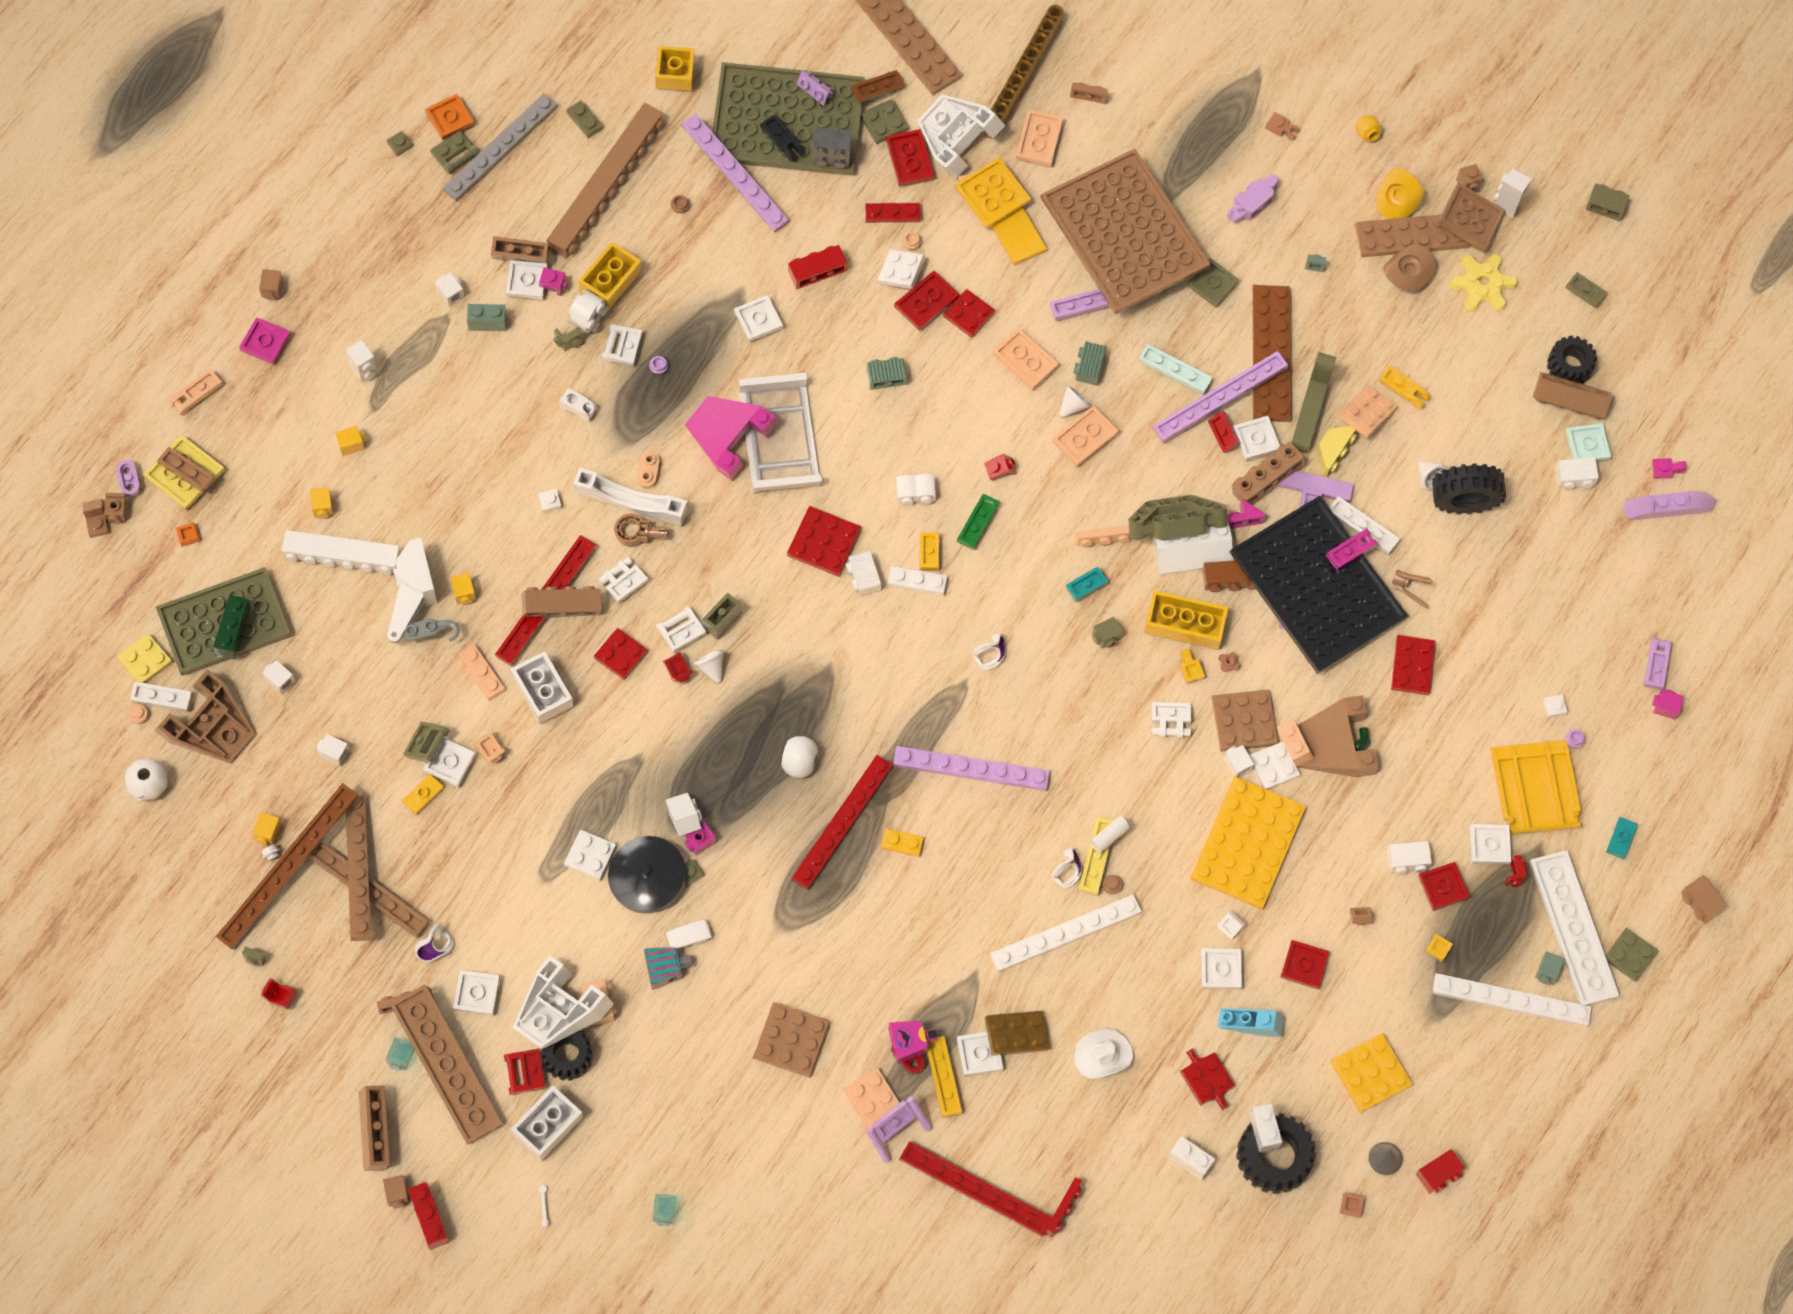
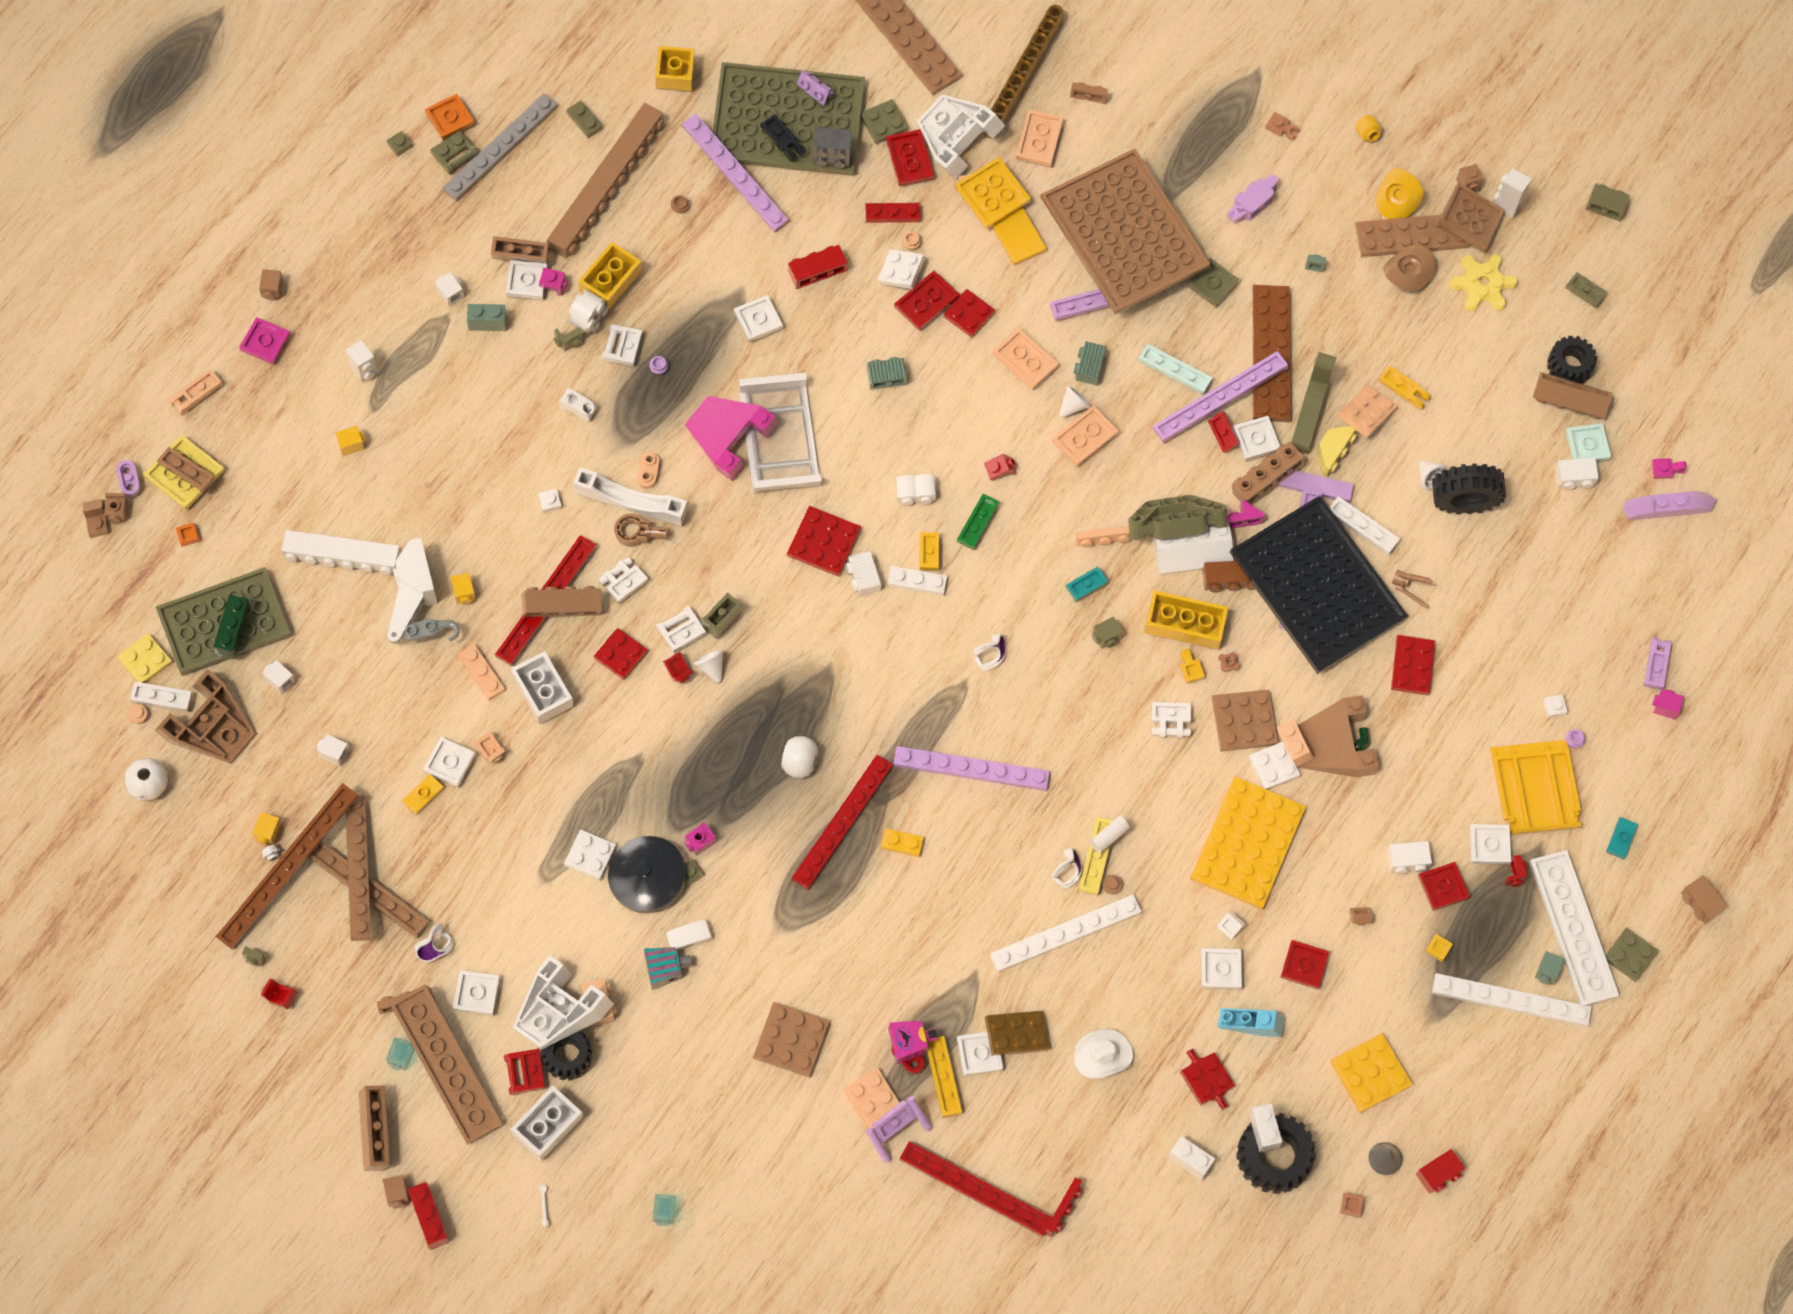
(321, 502): yellow brick -> none
(421, 740): olive plate -> none
(684, 814): white brick -> none
(877, 86): dark orange plate -> none
(1238, 761): white brick -> none
(1351, 549): dark pink plate -> none

